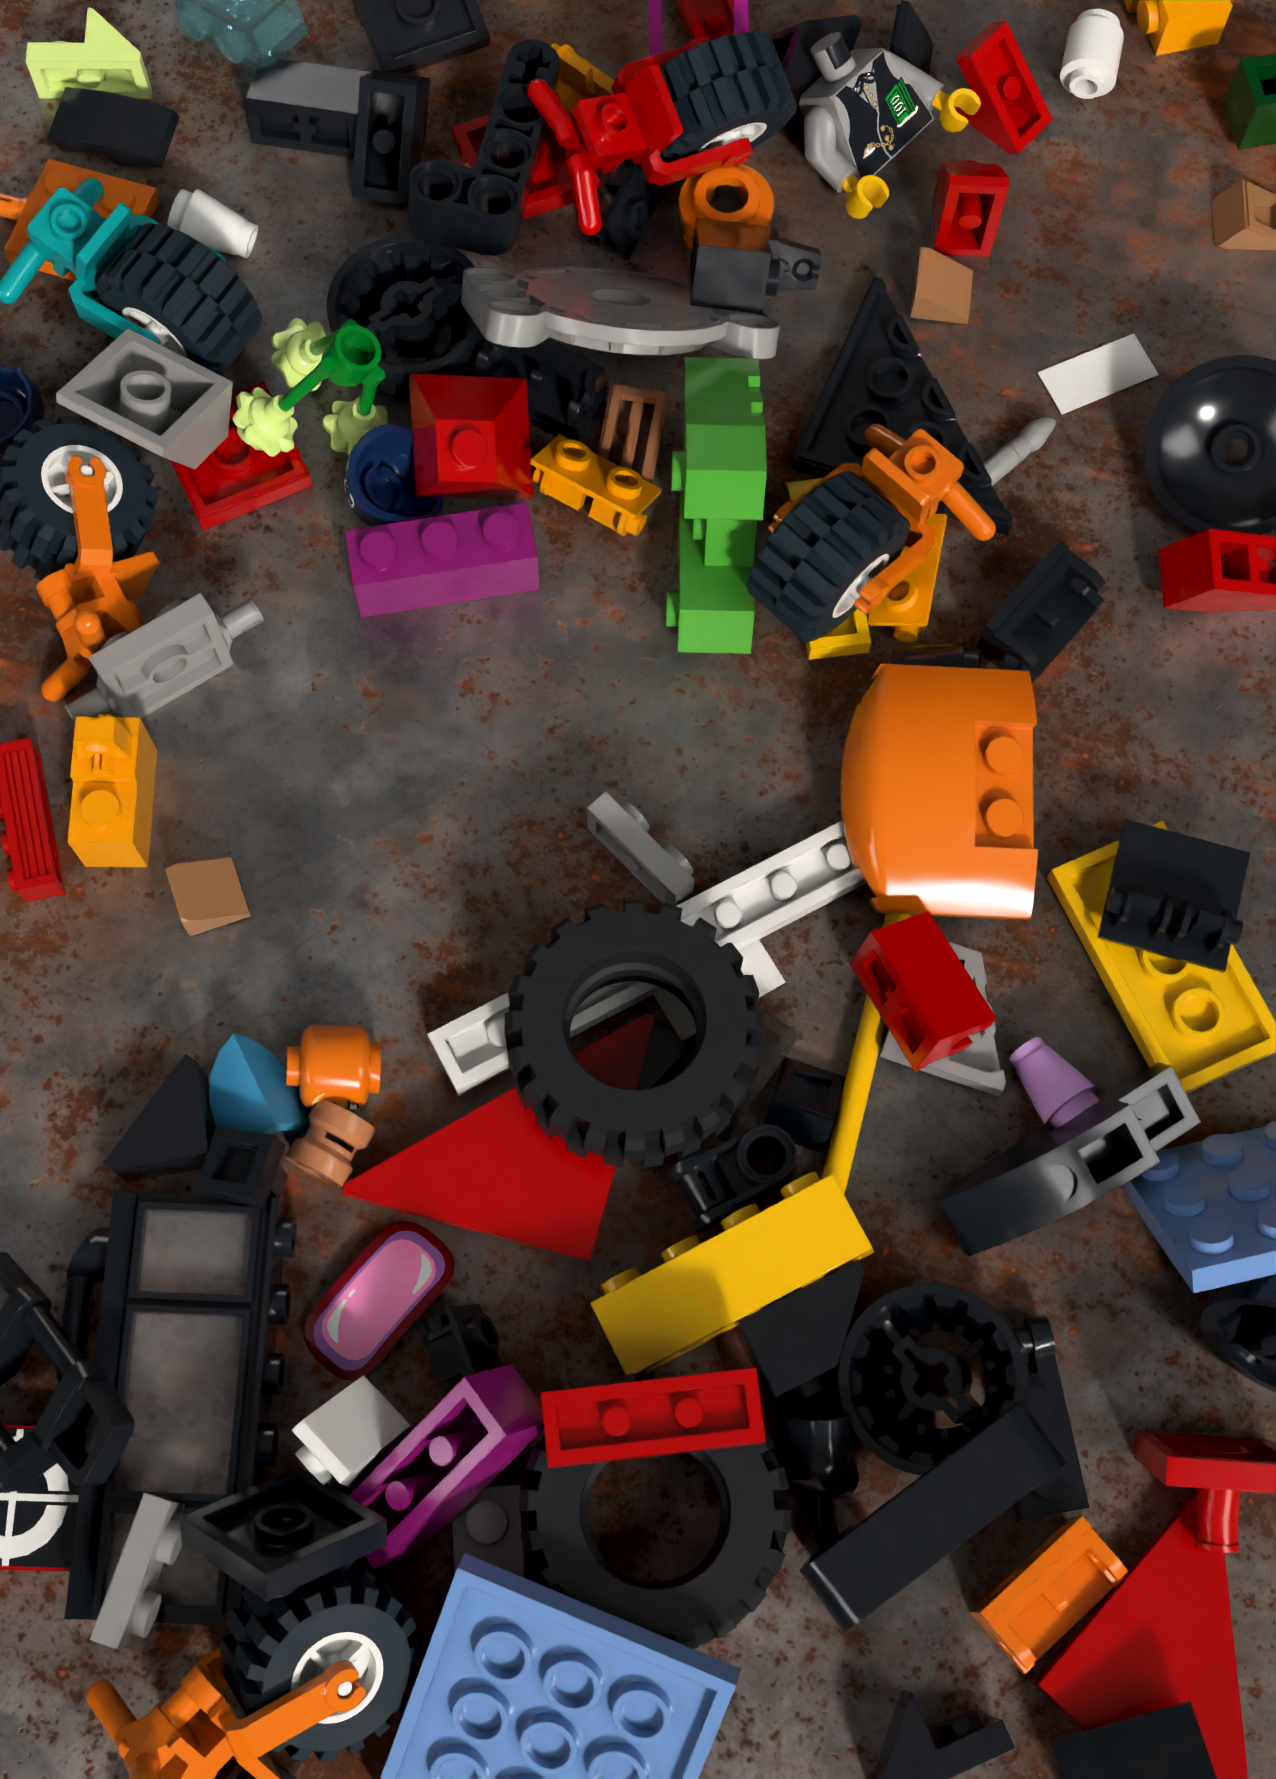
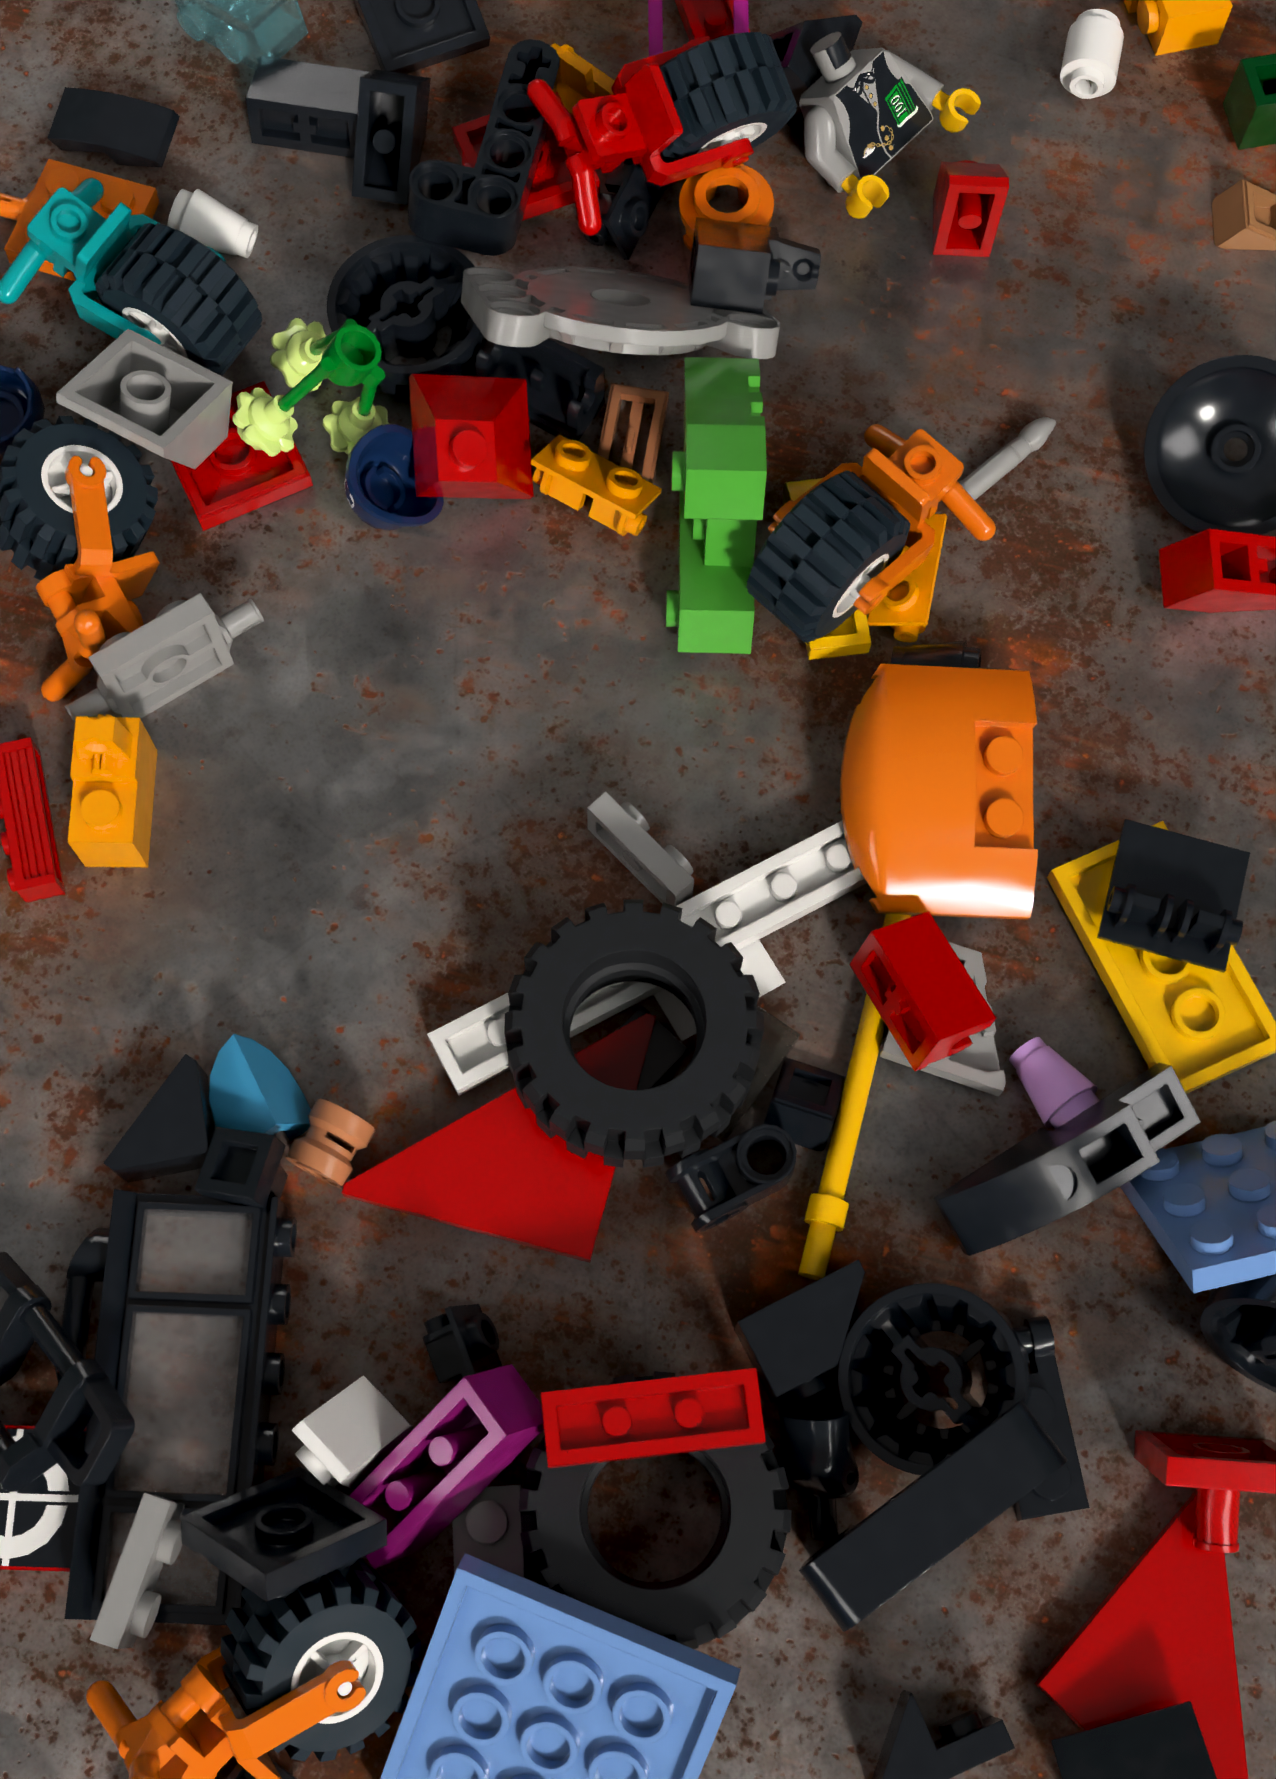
(100, 63): yellowish green slope -> none
(207, 894): medium nougat slope -> none
(334, 1065): orange head -> none
(378, 1299): sticker -> none
(443, 559): magenta brick -> none
(730, 1276): yellow brick -> none
(888, 384): black tile -> none
(910, 38): black slope -> none
(941, 288): medium nougat slope -> none
(1010, 100): red slope -> none
(1042, 613): black hinge -> none
(1049, 1592): orange hinge -> none
(1097, 373): white sticker -> none

